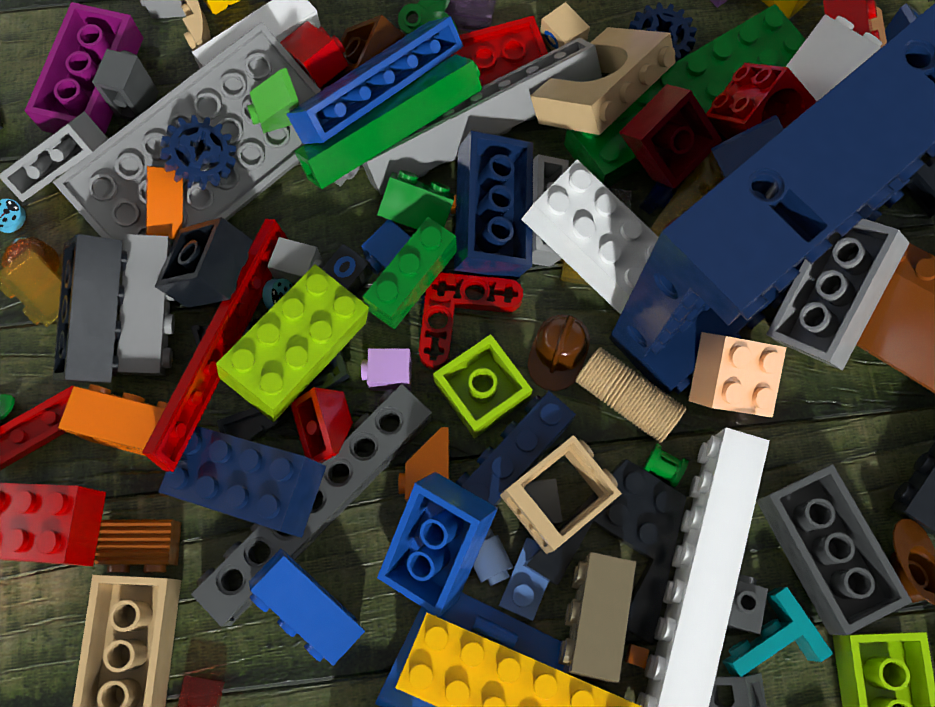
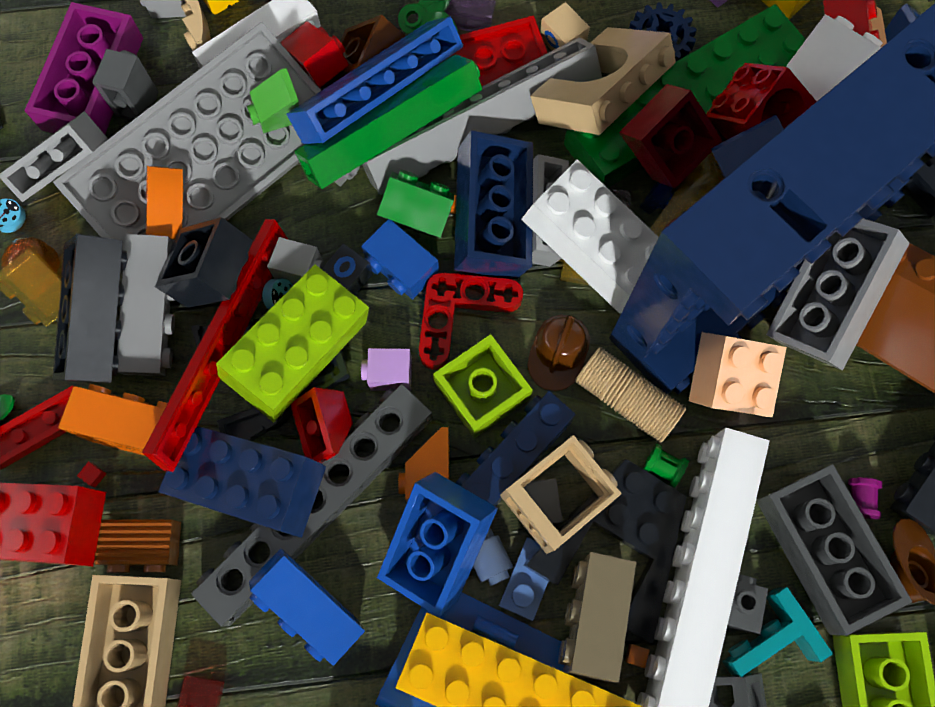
(91, 474): none -> red piece
(182, 147): dark blue gear -> none
(410, 273): green brick -> none
(865, 495): none -> magenta bush

